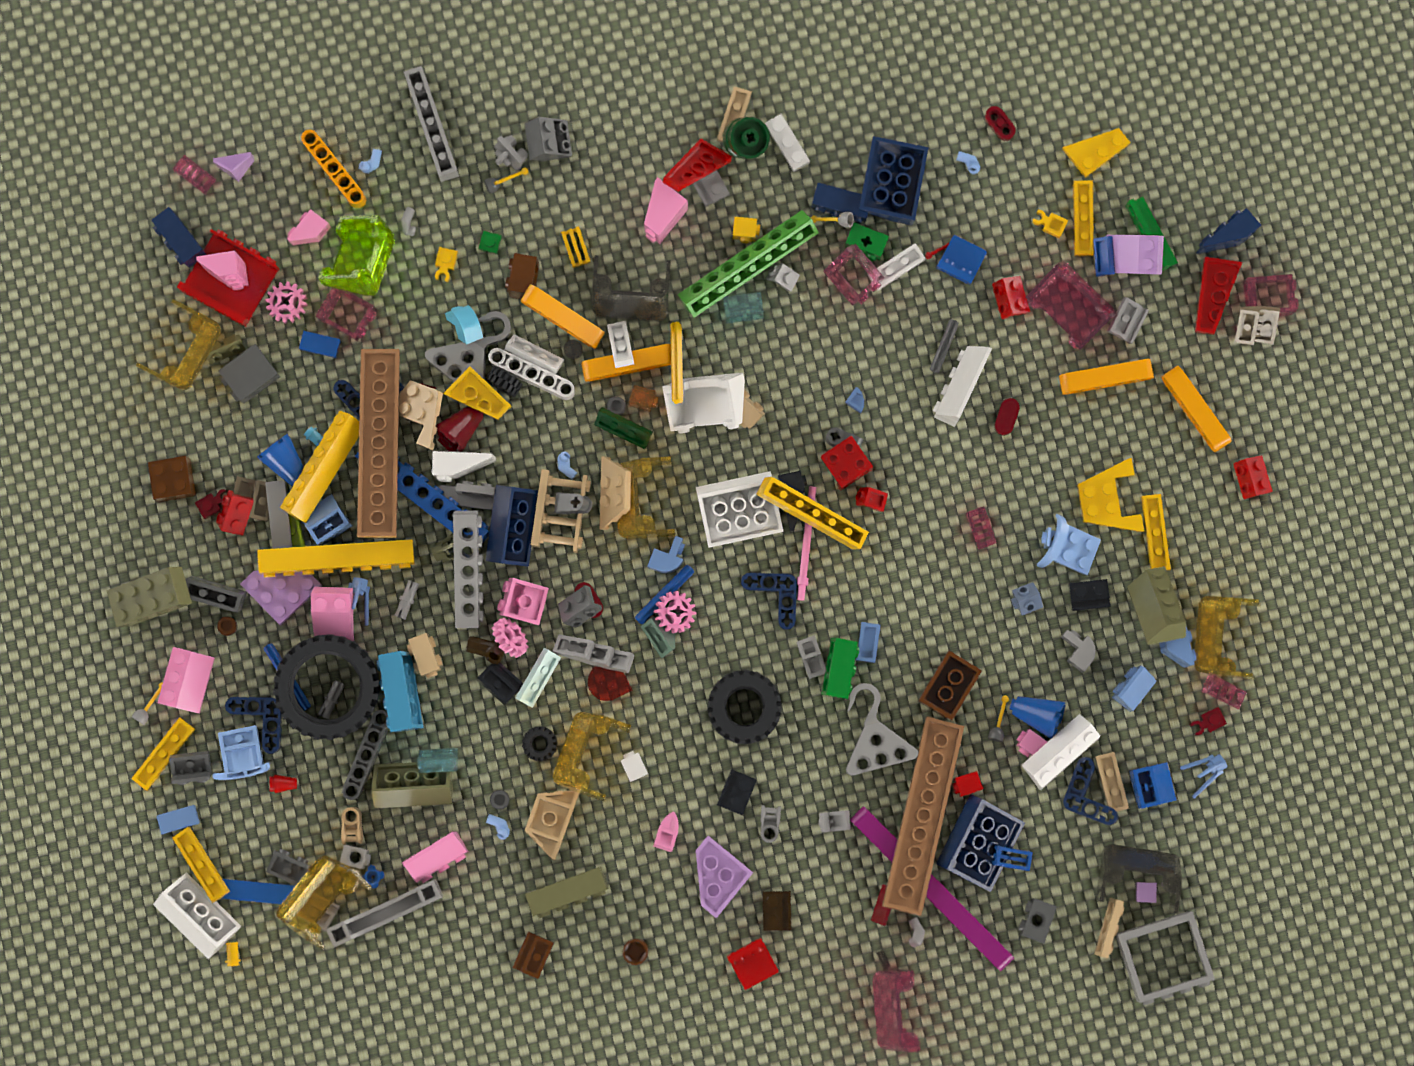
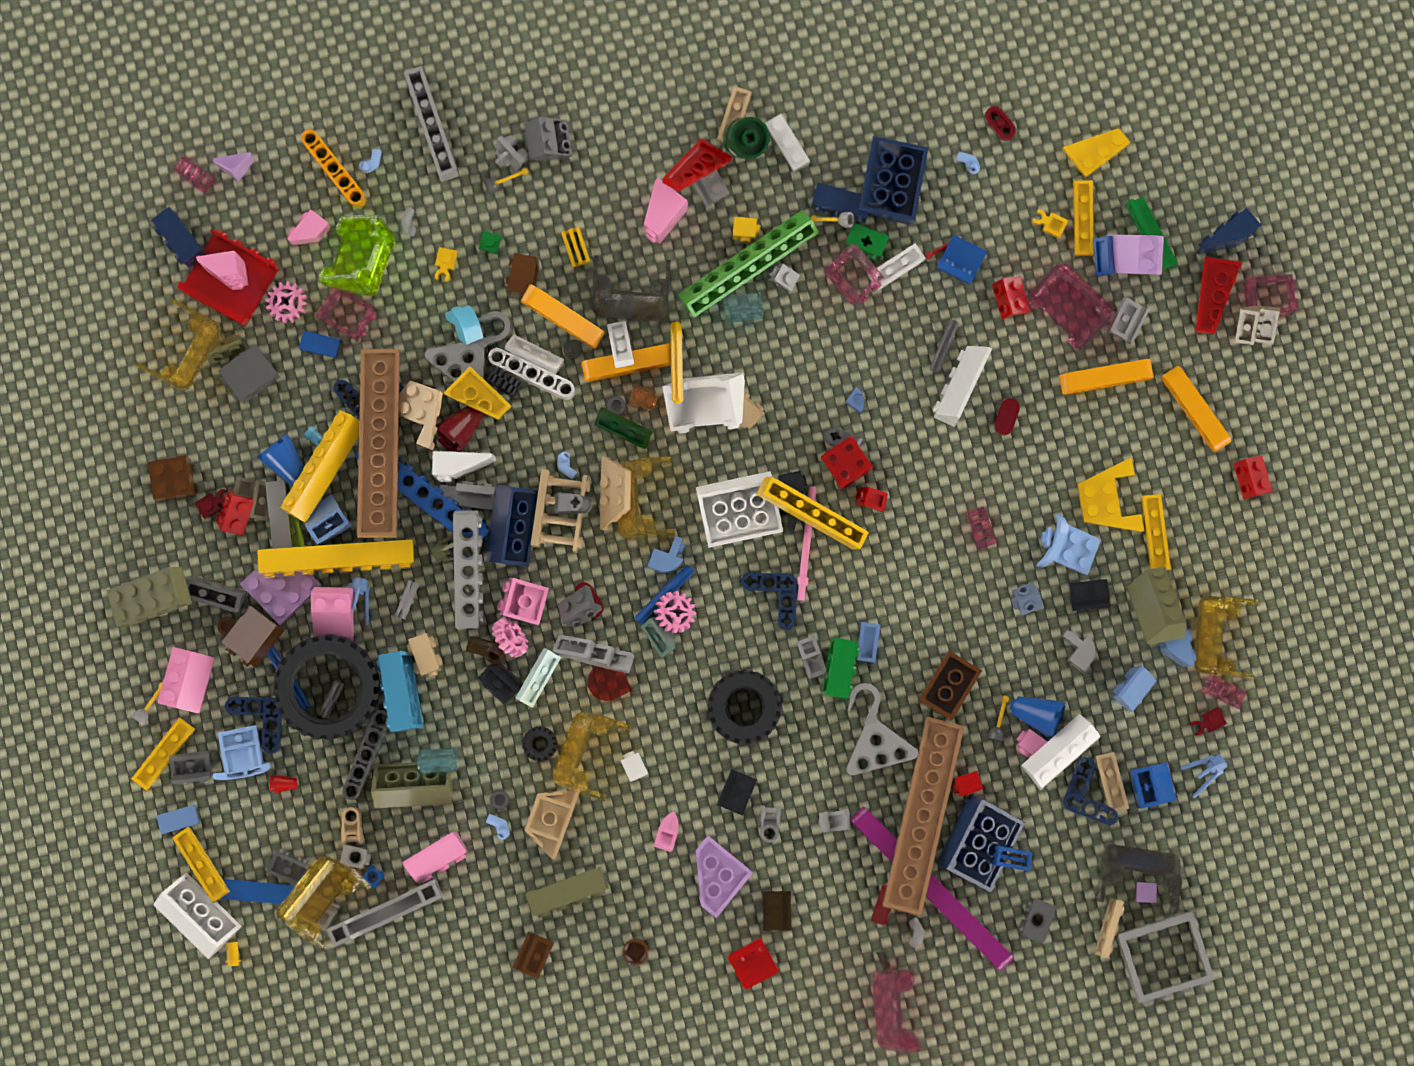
(252, 637): none -> brick

